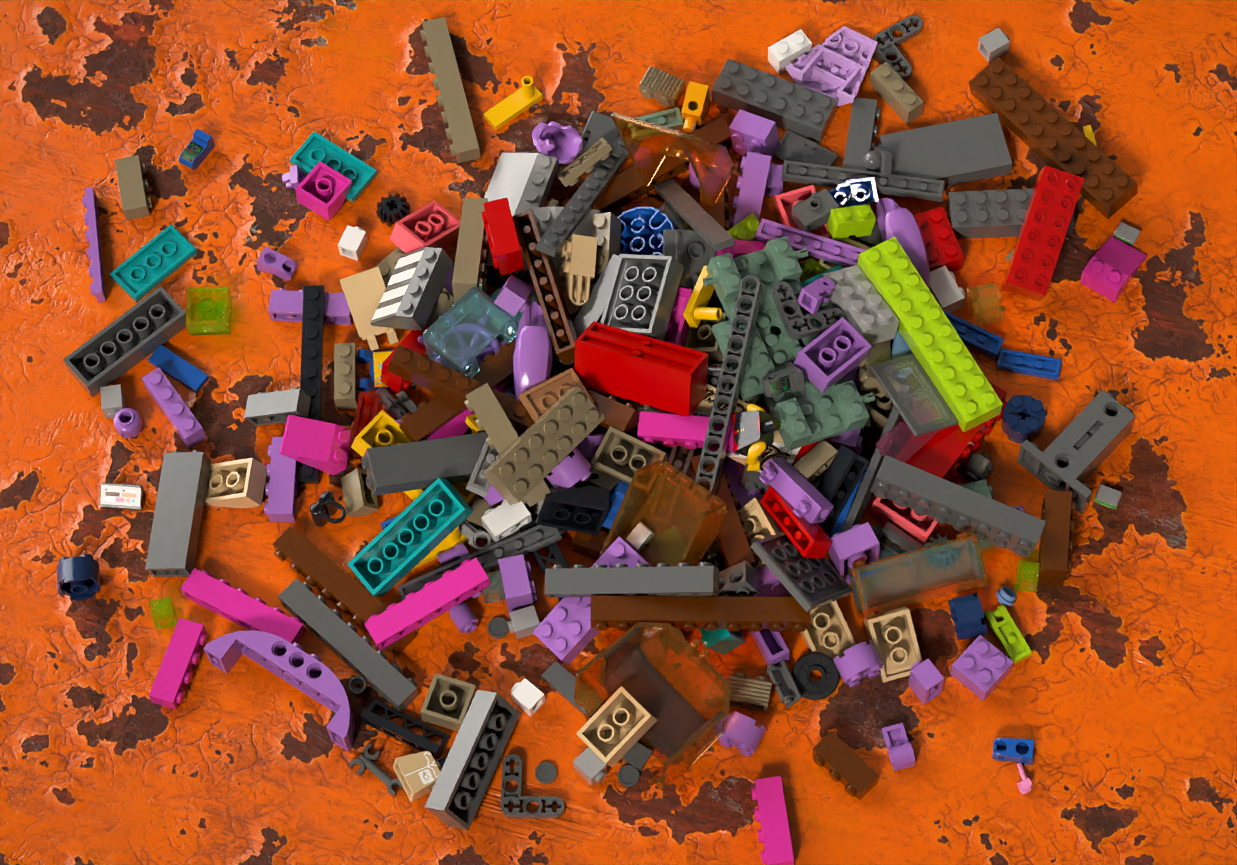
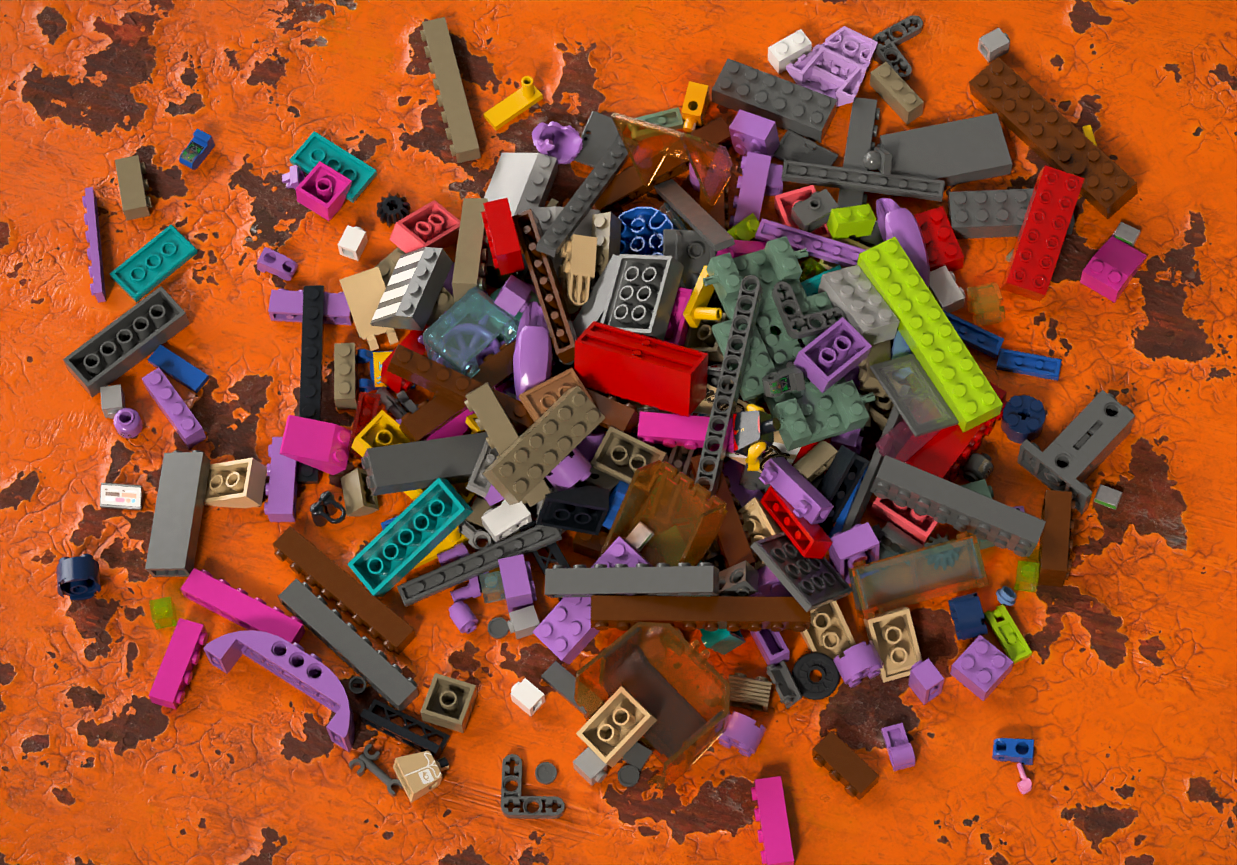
(208, 311): clear neon green brick -> none
(276, 406): brick -> none
(427, 603): dark pink brick -> none
(472, 760): dark grey brick -> none
(584, 162): dark tan plate -> none
(661, 87): dark tan brick -> none
(815, 294): medium lavender leg -> none
(856, 192): blue connector -> none

